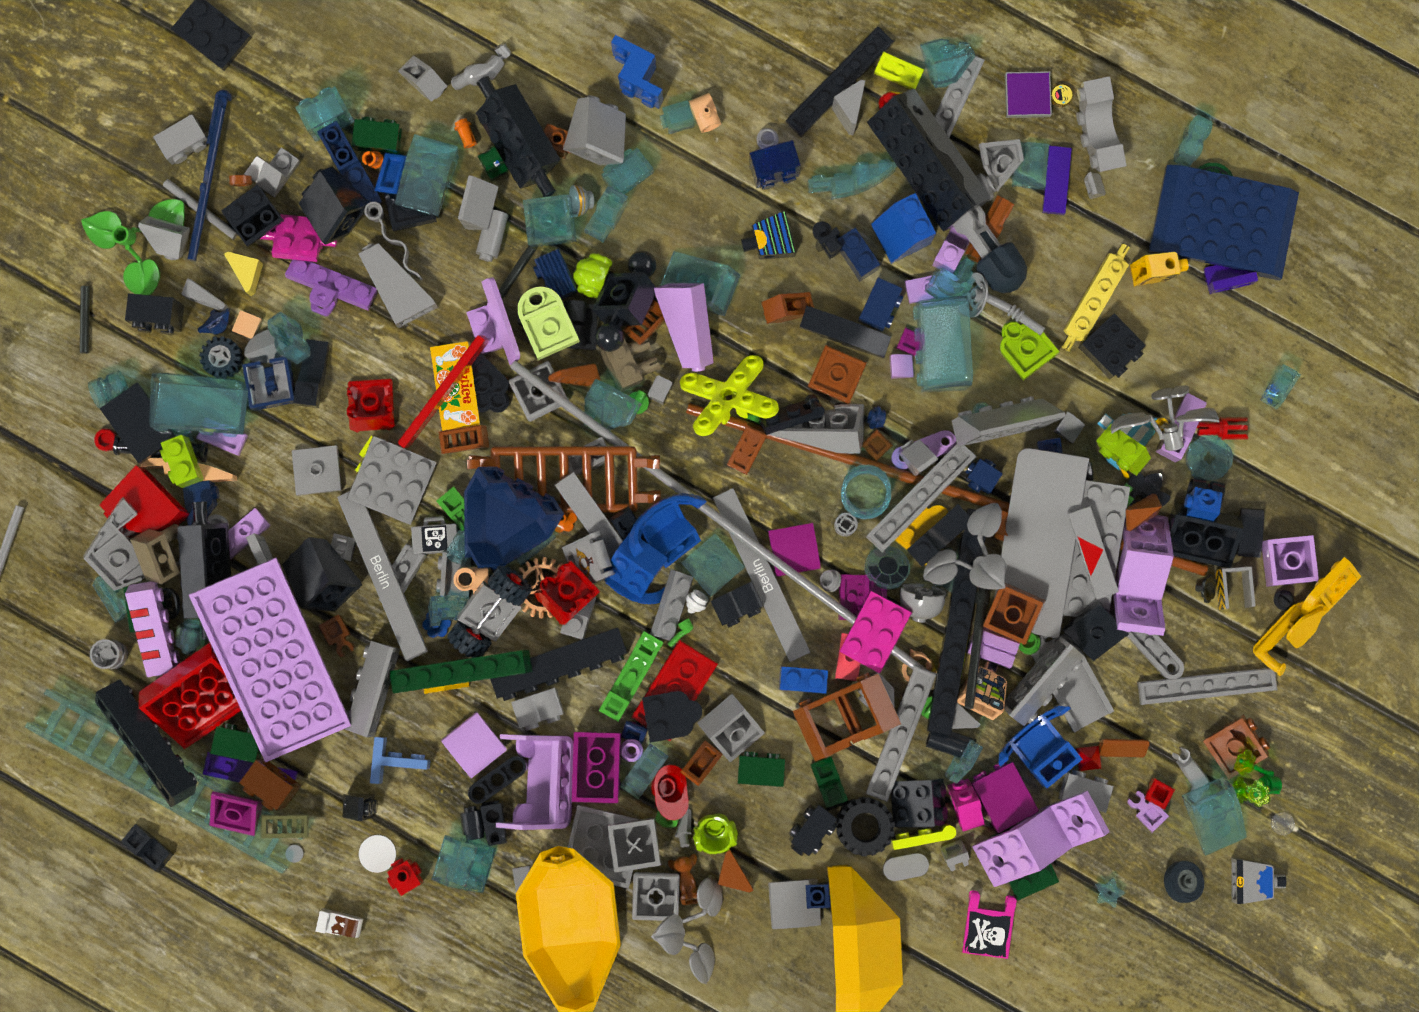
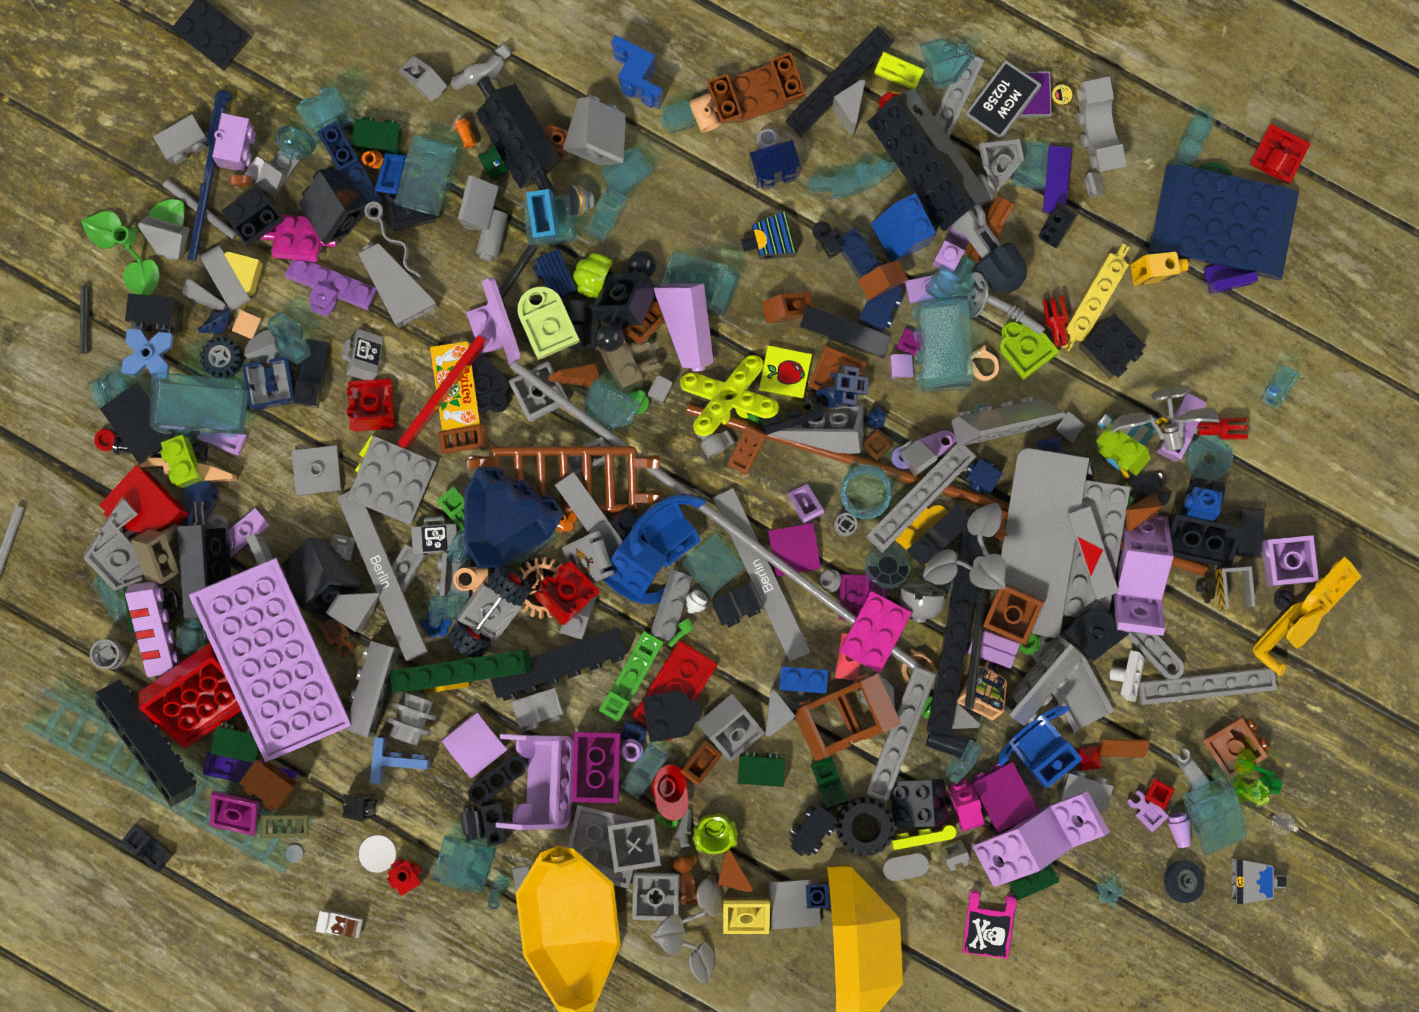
(142, 346): none -> medium blue plant
(225, 278): none -> light grey beam
(234, 143): none -> lavender brick
(294, 143): none -> clear light blue piece
(354, 609): none -> light grey slope
(364, 355): none -> light grey piece
(411, 718): none -> light grey piece
(495, 891): none -> clear light blue arm
(542, 214): none -> dark azure brick
(716, 443): none -> light grey piece
(746, 915): none -> light yellow slope
(757, 91): none -> dark orange slope
(777, 715): none -> light grey slope
(785, 372): none -> neon yellow tile
(805, 504): none -> lavender slope
(838, 393): none -> dark blue piece
(882, 279): none -> dark orange slope
(982, 353): none -> light nougat piece
(1003, 100): none -> black tile
(1057, 225): none -> black hips
(1057, 322): none -> red arm
(1129, 676): none -> white tile
(1180, 828): none -> lavender cone
(1279, 154): none -> red plate

